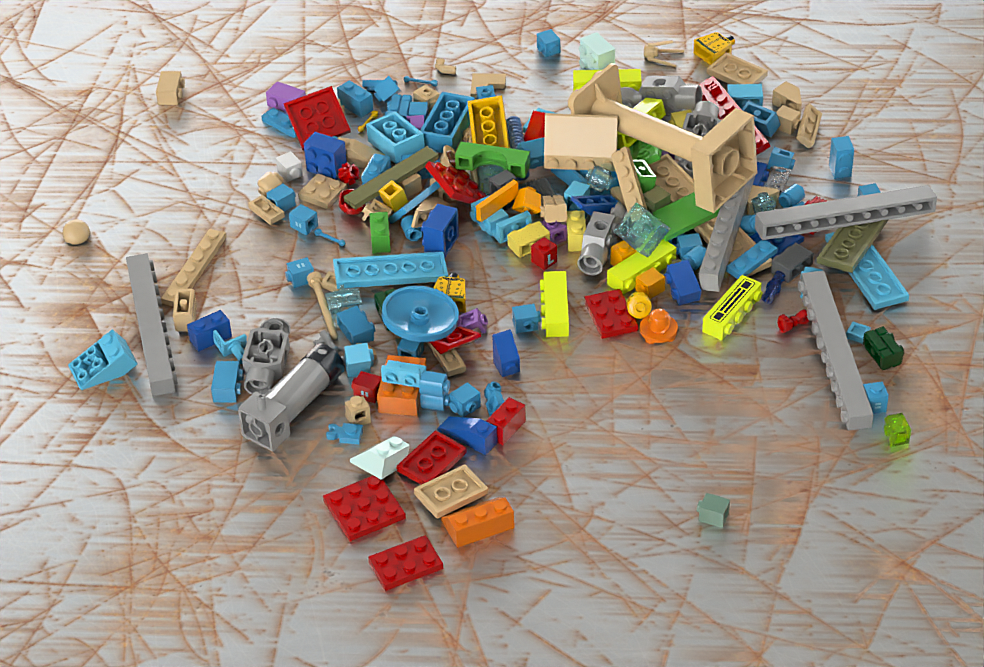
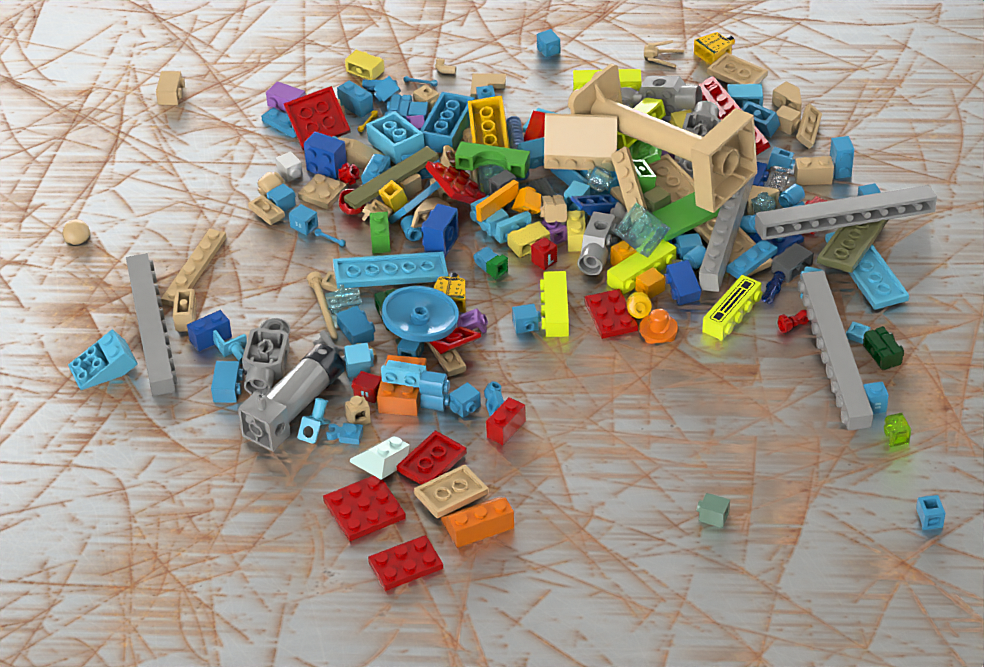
(298, 271): dark azure brick -> none
(315, 420): none -> medium azure bracket
(364, 65): none -> light yellow brick
(471, 432): blue slope -> none
(490, 262): none -> leg
(505, 353): blue slope -> none
(595, 52): light aqua brick -> none
(813, 170): none -> tan brick
(930, 512): none -> dark azure brick

